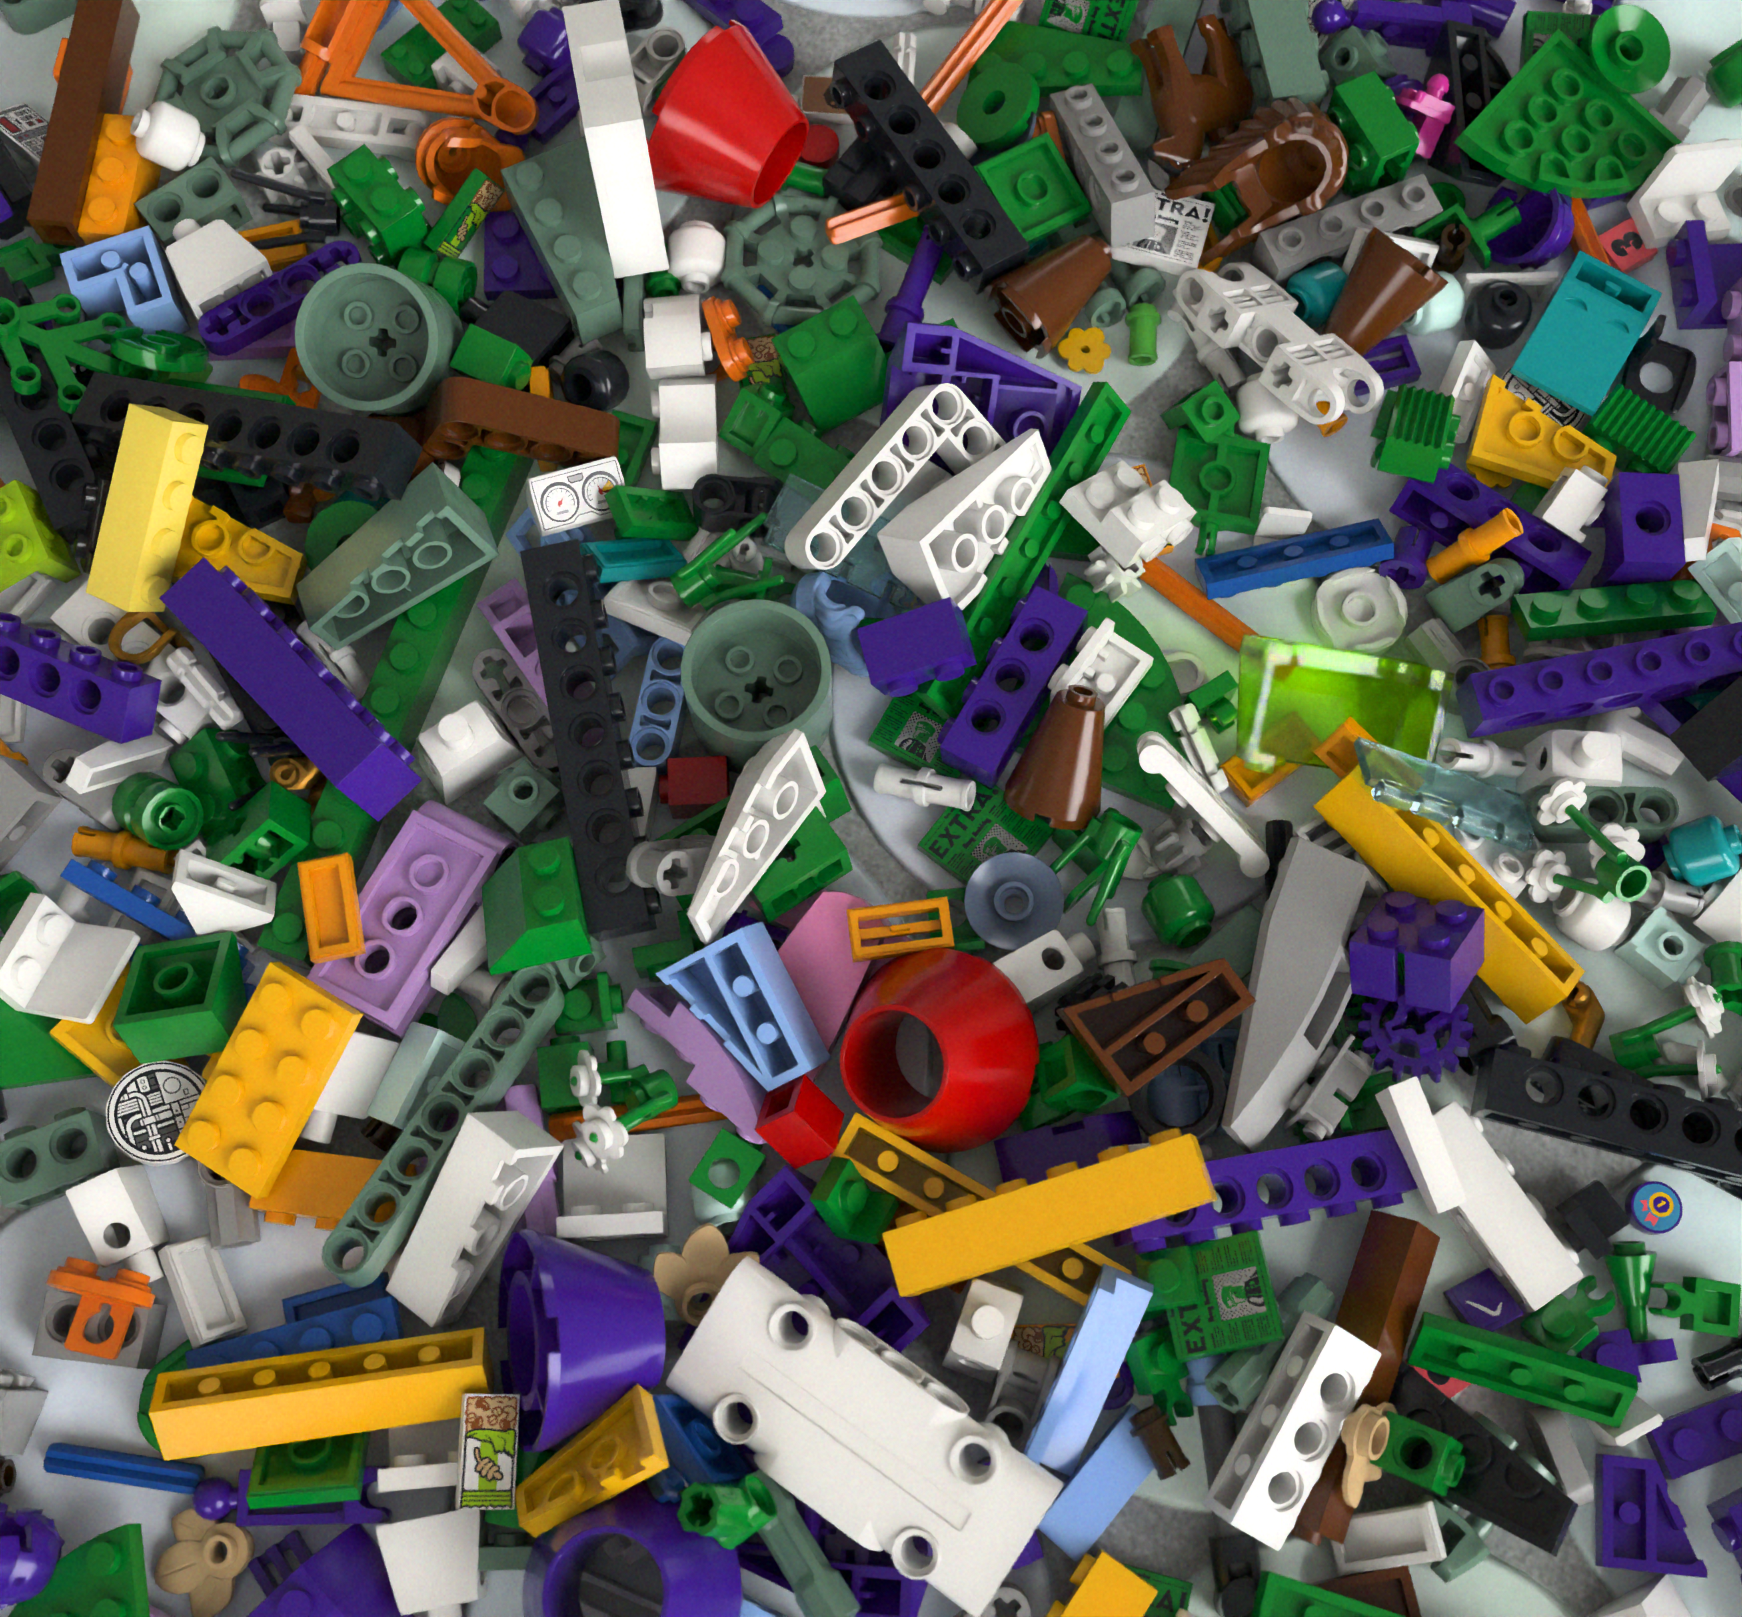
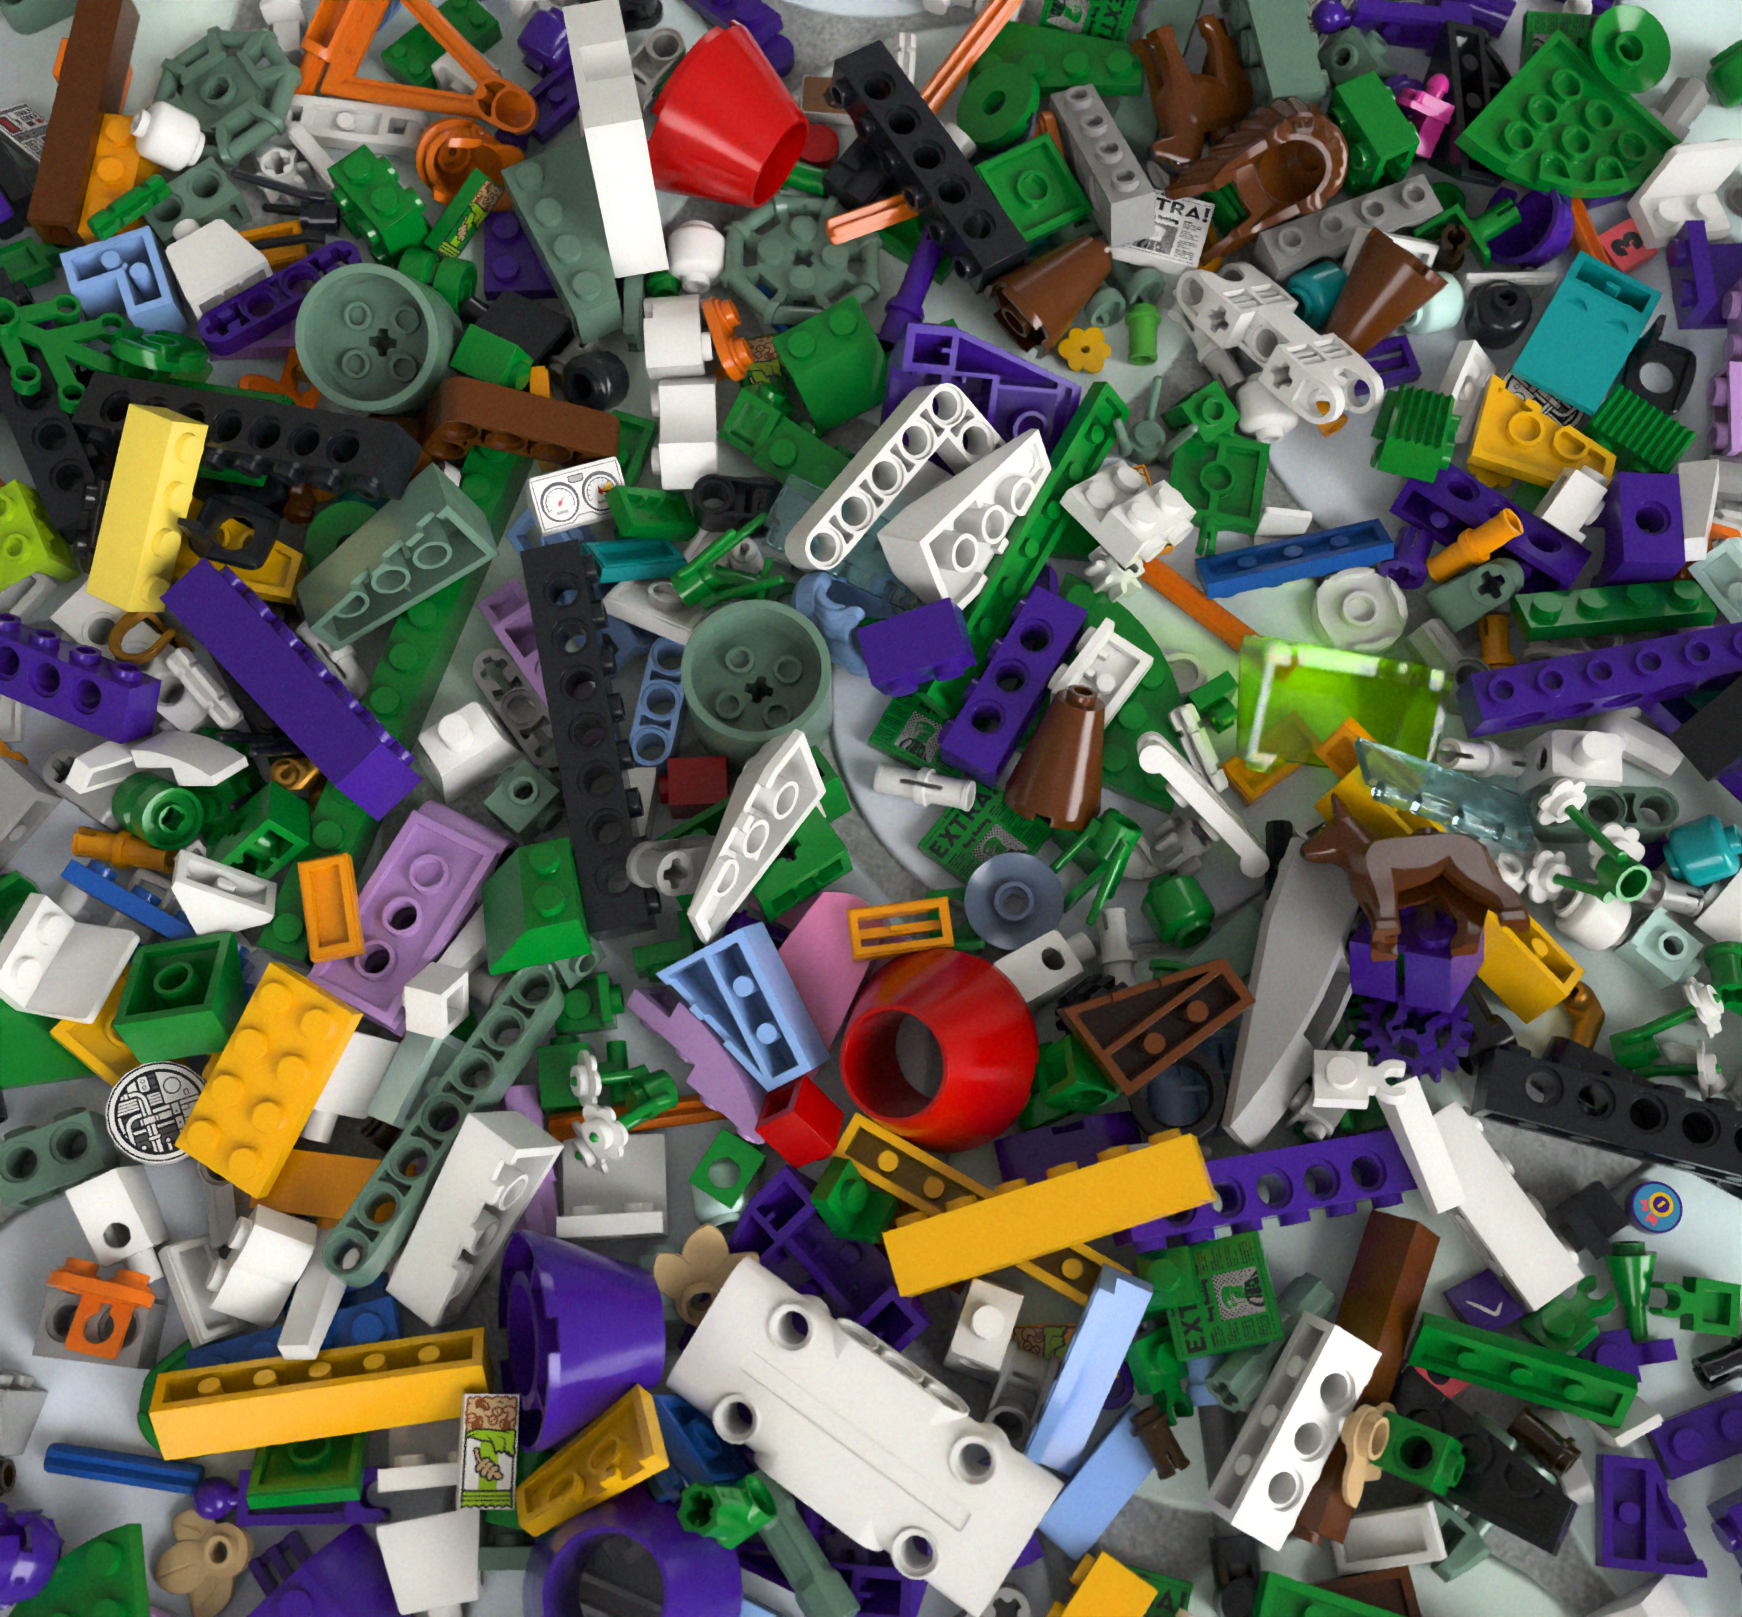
(129, 207): none -> green axle
(191, 756): none -> white slope
(219, 509): none -> black piece
(262, 1266): none -> white brick
(313, 1304): none -> white piece
(436, 1000): none -> white plate
(1147, 438): none -> sand green plant
(1346, 1080): none -> white plate
(1412, 870): none -> reddish brown animal
(1544, 1442): none -> dark brown pin

